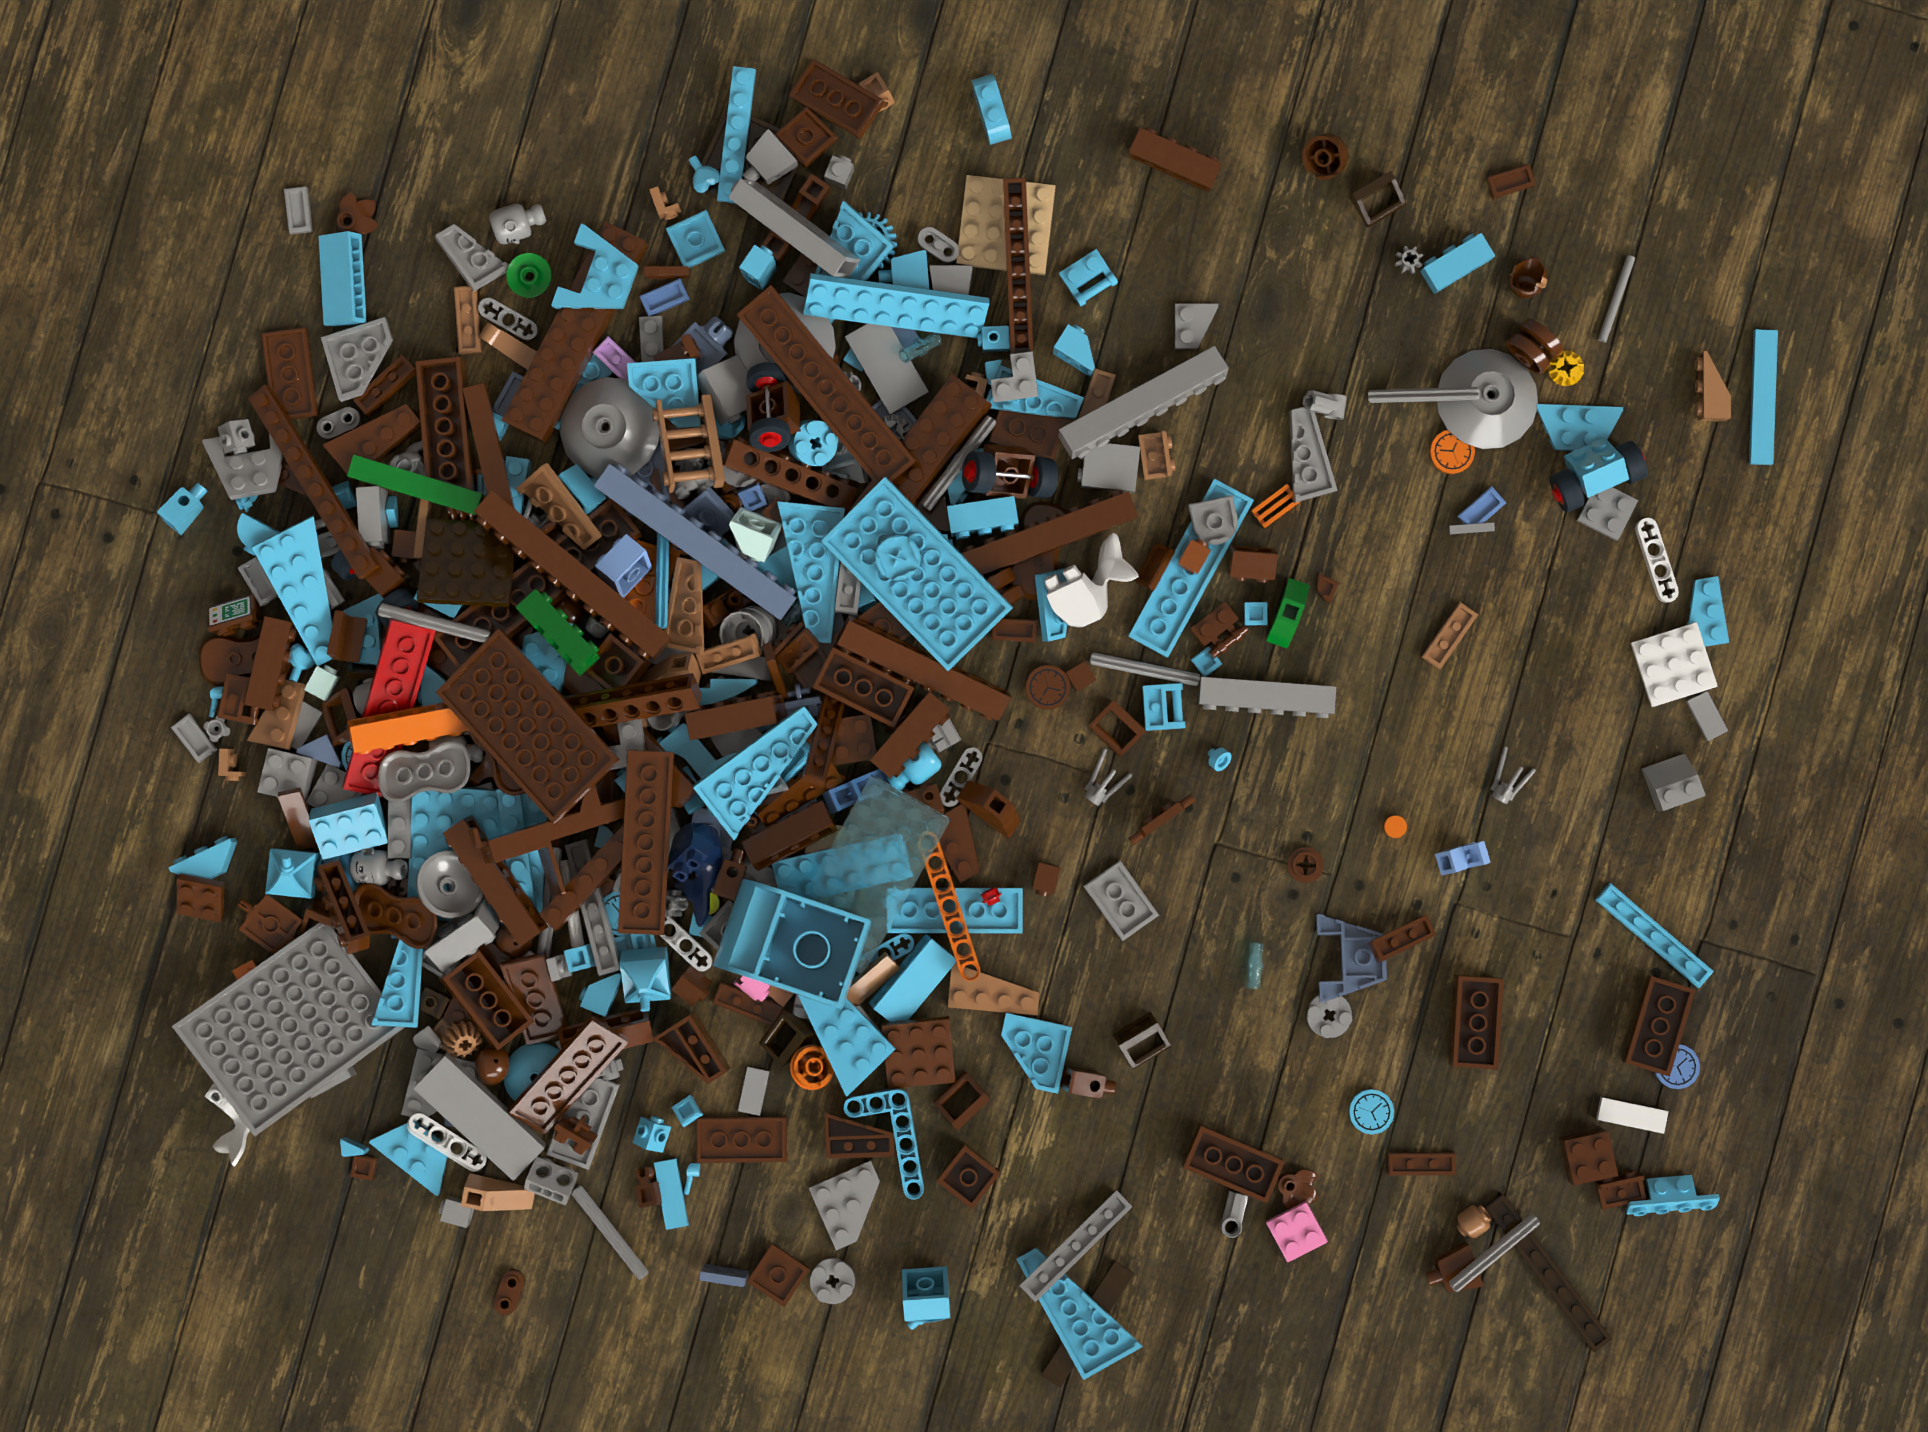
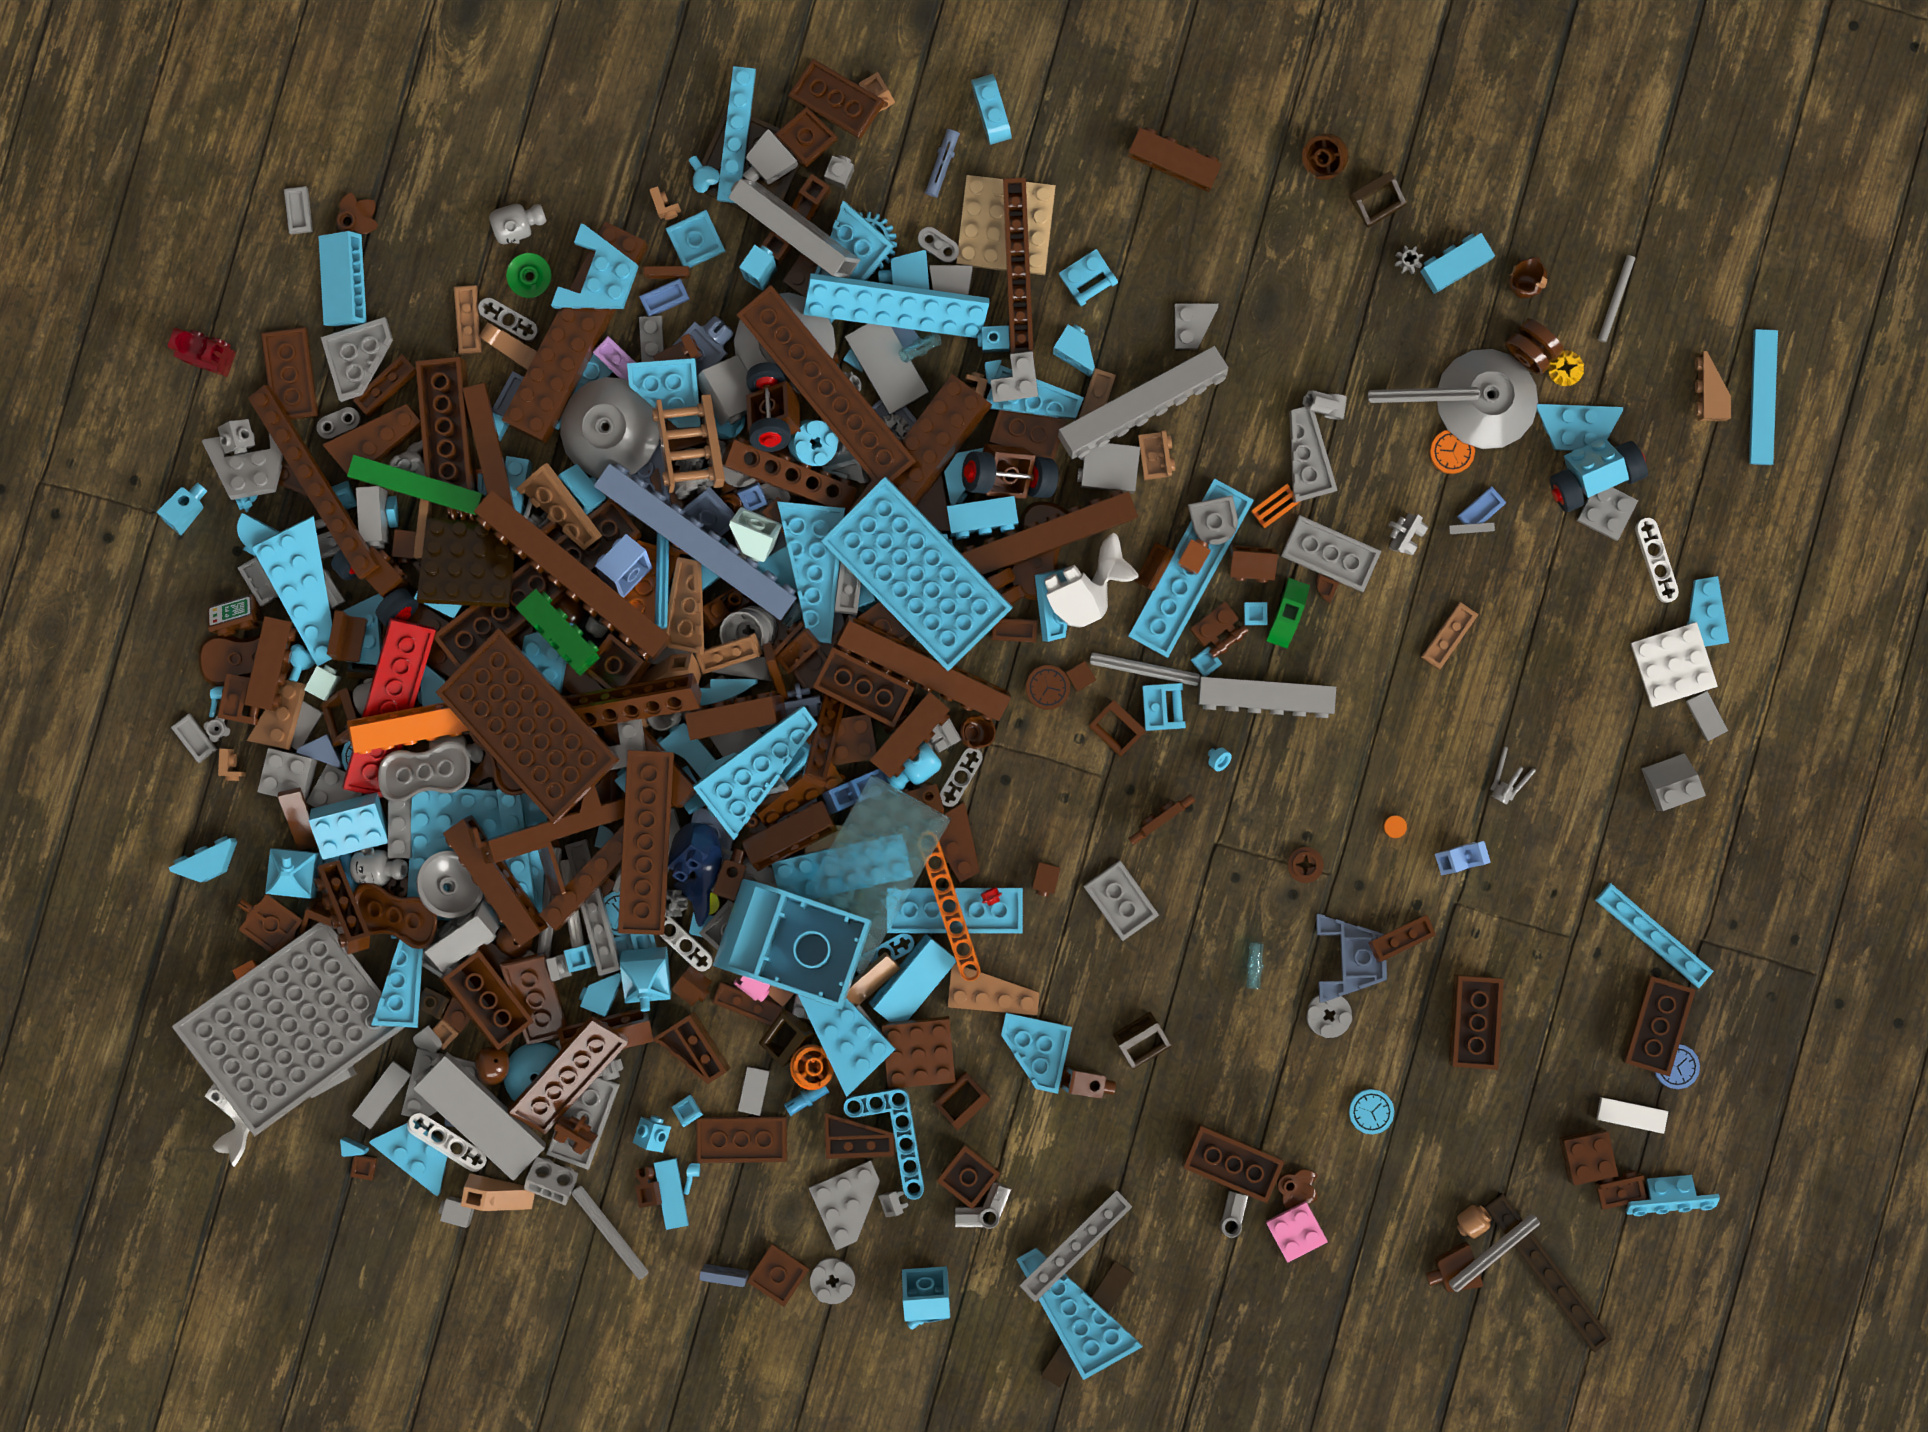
(200, 898): reddish brown plate -> none
(202, 351): none -> dark red brick
(381, 1094): none -> light grey tile
(434, 623): light grey axle -> none
(462, 1039): medium nougat gear -> none
(471, 259): light grey wing -> none
(508, 1292): reddish brown plate -> none
(805, 1099): none -> dark azure pin
(891, 1203): none -> light grey tile
(897, 557): medium azure tile -> none
(950, 138): none -> sand blue pin
(957, 464): light grey axle -> none
(977, 732): none -> reddish brown hair
(990, 807): reddish brown slope -> none
(994, 1203): none -> light grey piece
(1097, 792): light grey plant -> none
(1331, 553): none -> light grey tile
(1404, 531): none -> light grey hips
(1421, 1163): reddish brown tile -> none
(1510, 181): reddish brown tile -> none

